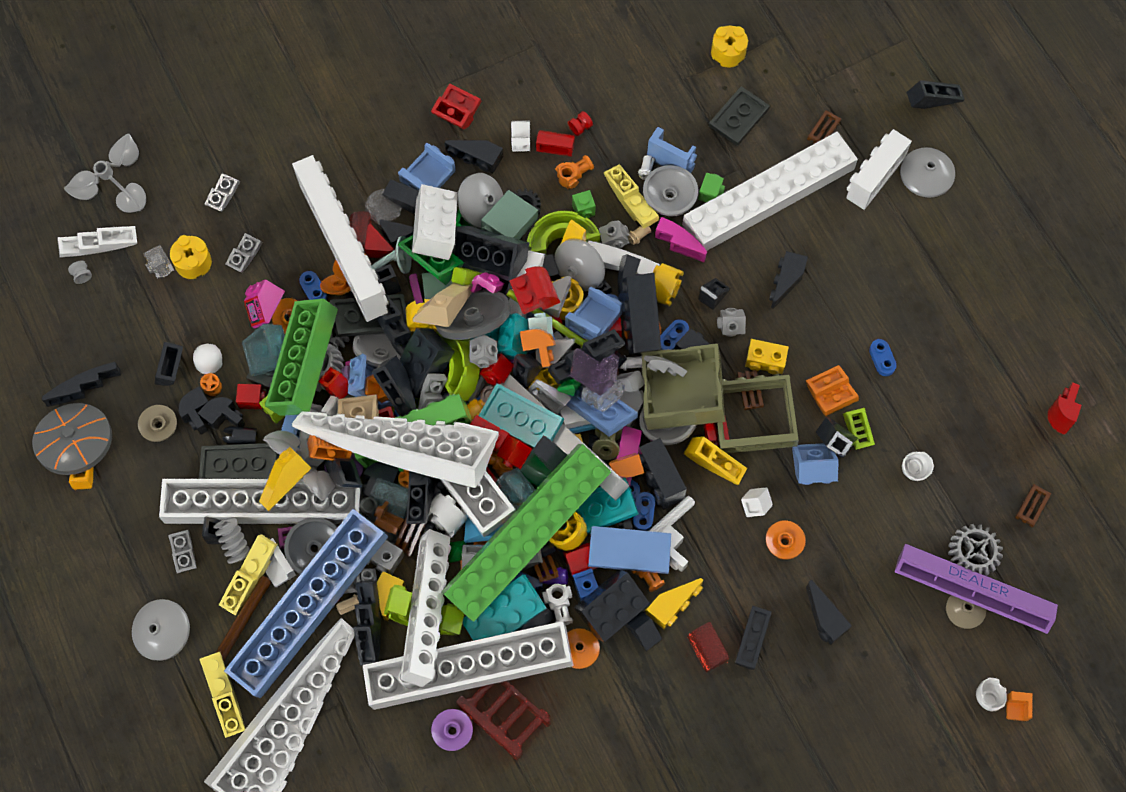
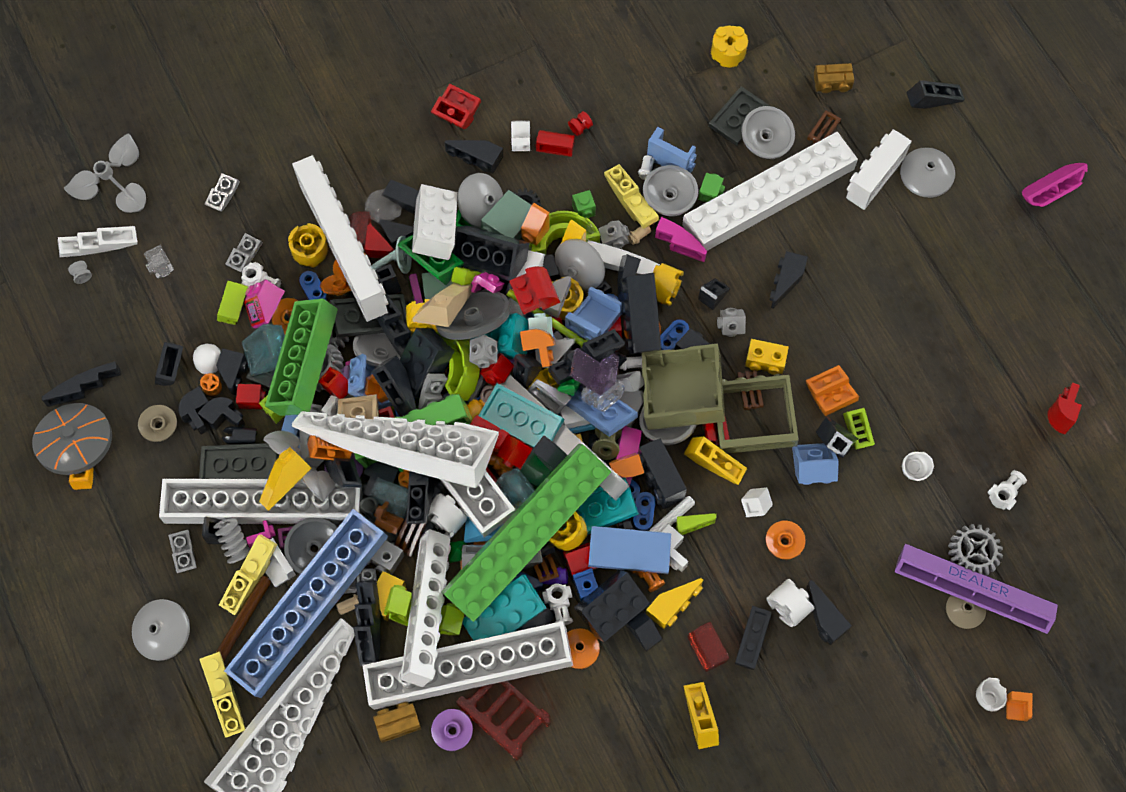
(190, 257): yellow brick -> none
(231, 303): none -> lime hinge
(231, 367): none -> black slope
(256, 268): none -> white connector
(269, 533): none -> dark pink bracket
(308, 245): none -> yellow brick
(396, 722): none -> pearl gold brick
(429, 169): medium blue panel -> none
(535, 224): none -> orange slope
(575, 171): orange connector -> none
(662, 364): light grey slope -> none
(690, 523): none -> lime slope
(701, 715): none -> yellow slope
(772, 124): none -> light grey dish
(790, 603): none -> white brick
(833, 77): none -> pearl gold brick
(882, 356): blue plate -> none
(1008, 490): none -> white connector
(1025, 519): reddish brown tile -> none
(1055, 184): none -> dark pink brick

